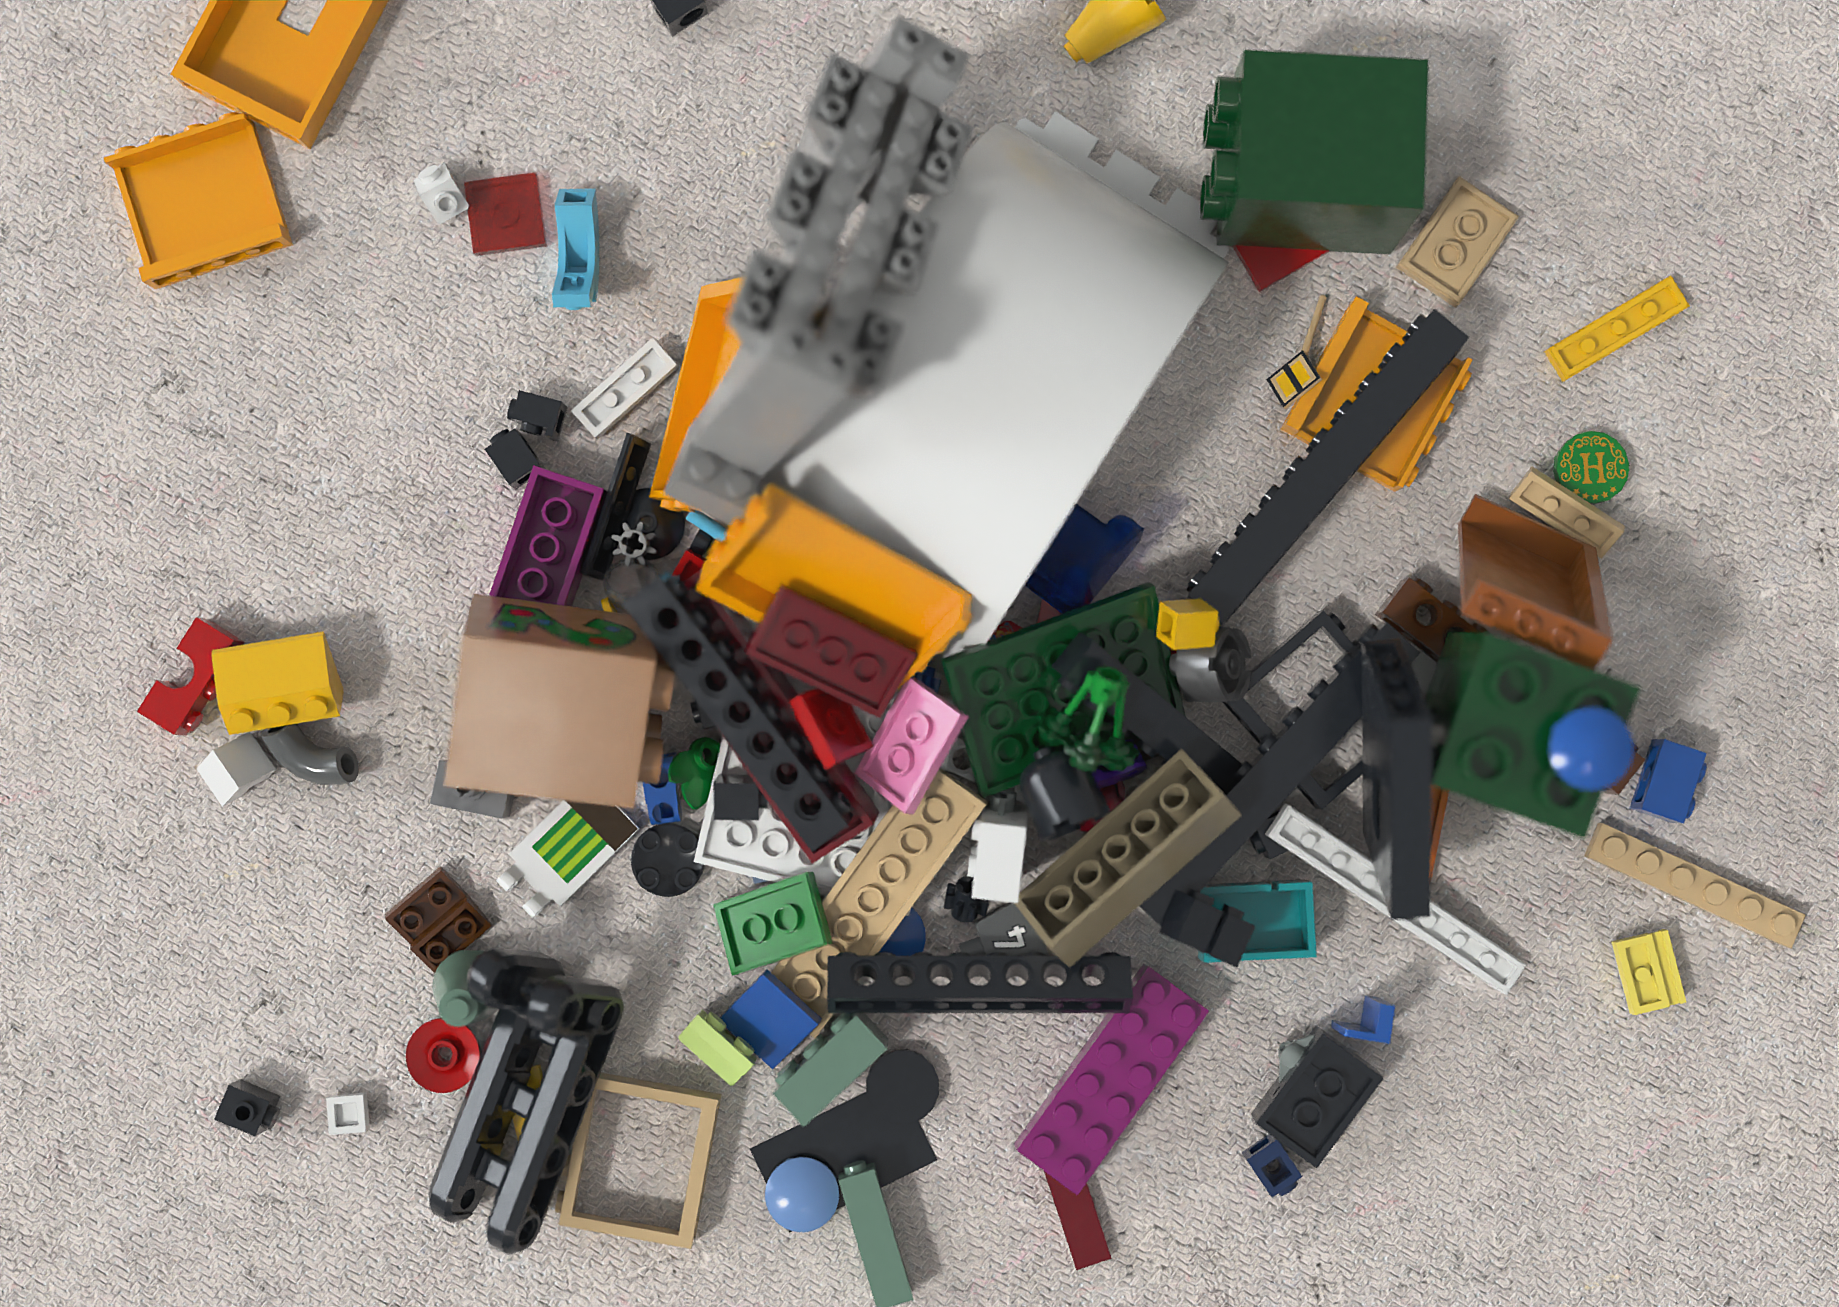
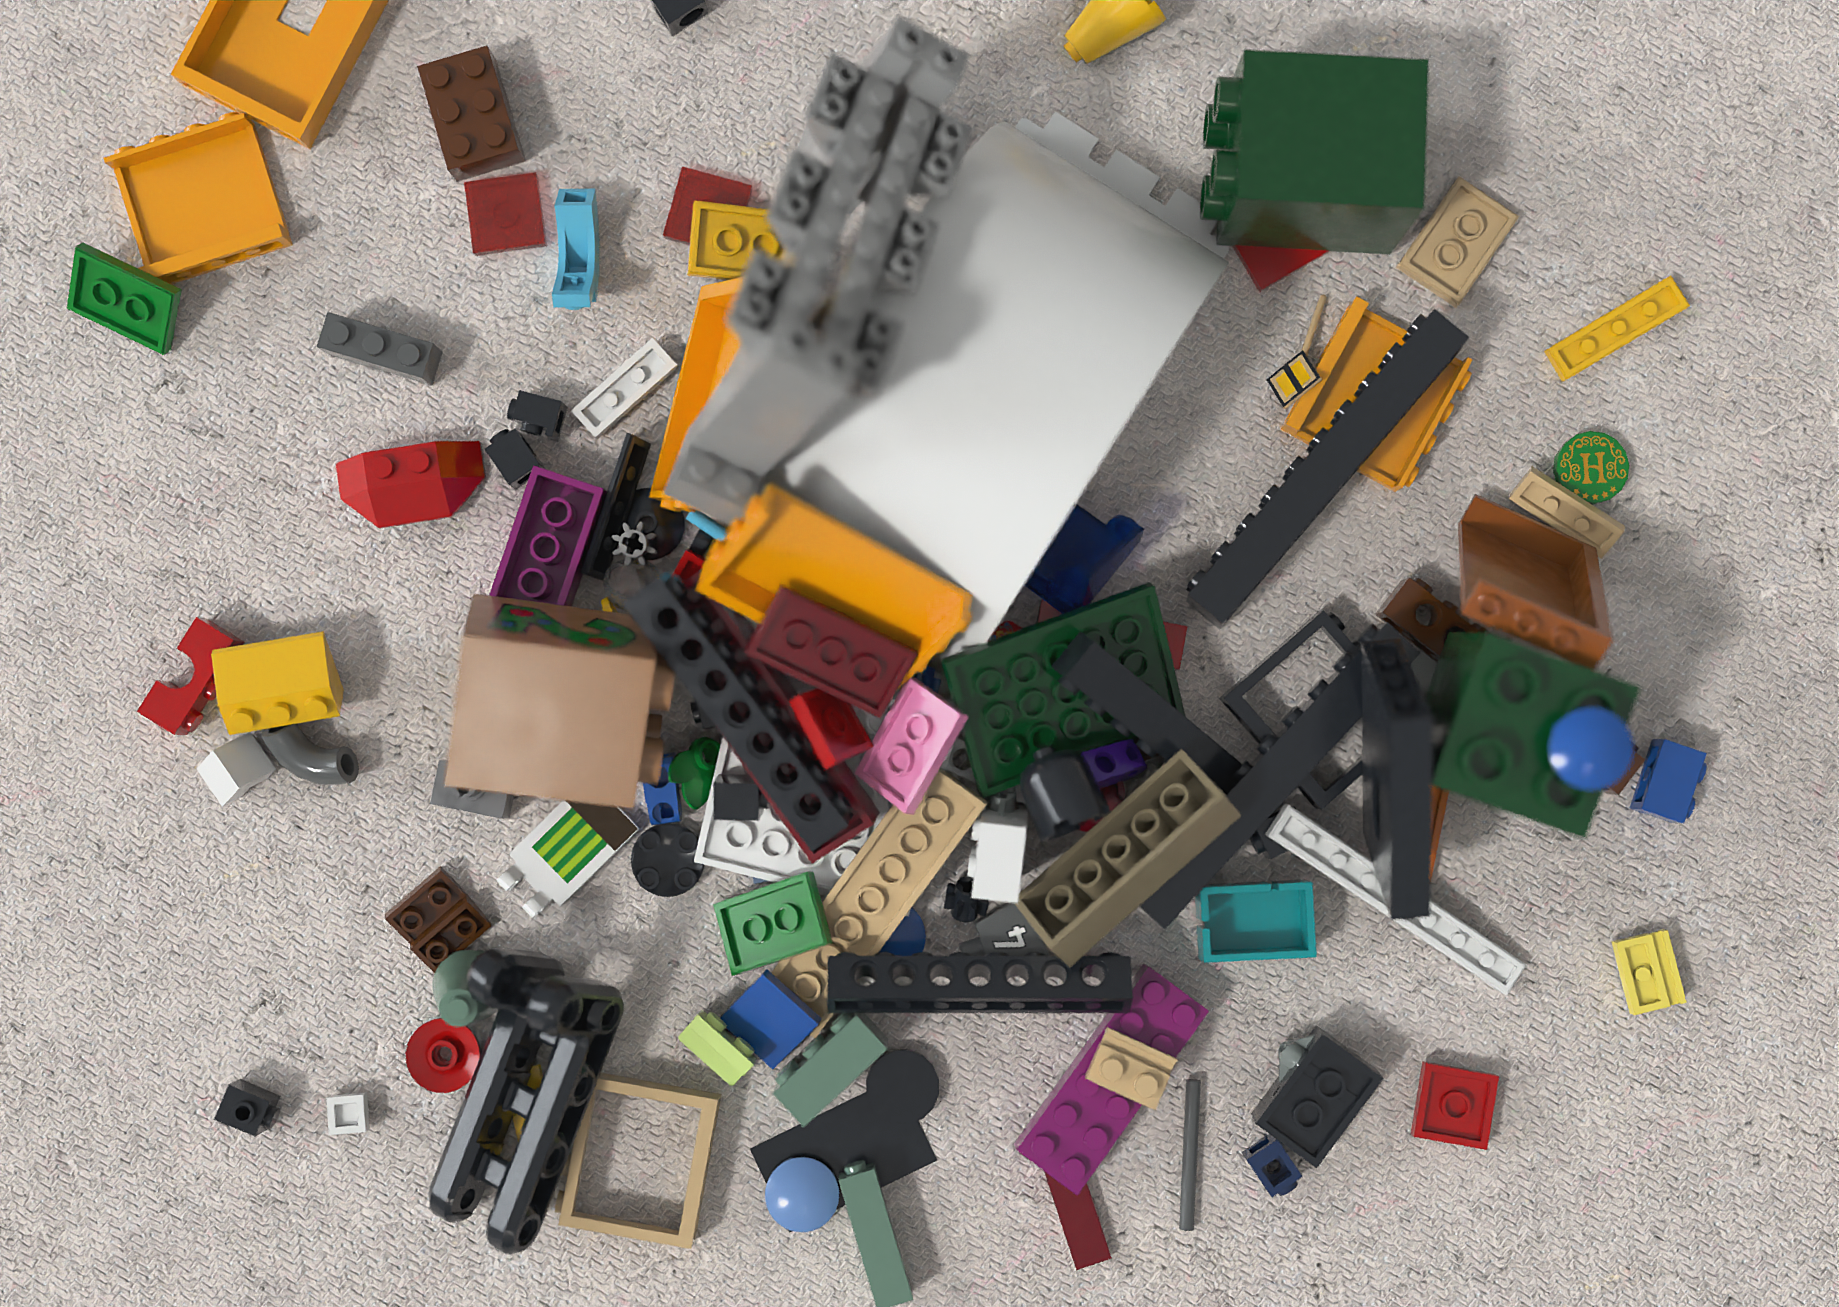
(123, 298): none -> green tile
(379, 348): none -> dark grey brick
(411, 481): none -> red wedge
(440, 193): white bracket -> none
(471, 113): none -> reddish brown brick
(700, 187): none -> clear red tile
(726, 237): none -> yellow tile
(1106, 687): plant -> none
(1130, 1068): none -> tan plate
(1187, 624): yellow brick -> none
(1190, 1153): none -> dark grey bar
(1206, 928): black piece -> none
(1215, 671): flat silver brick -> none
(1375, 1021): blue panel -> none
(1454, 1105): none -> red plate
(1694, 885): tan plate -> none

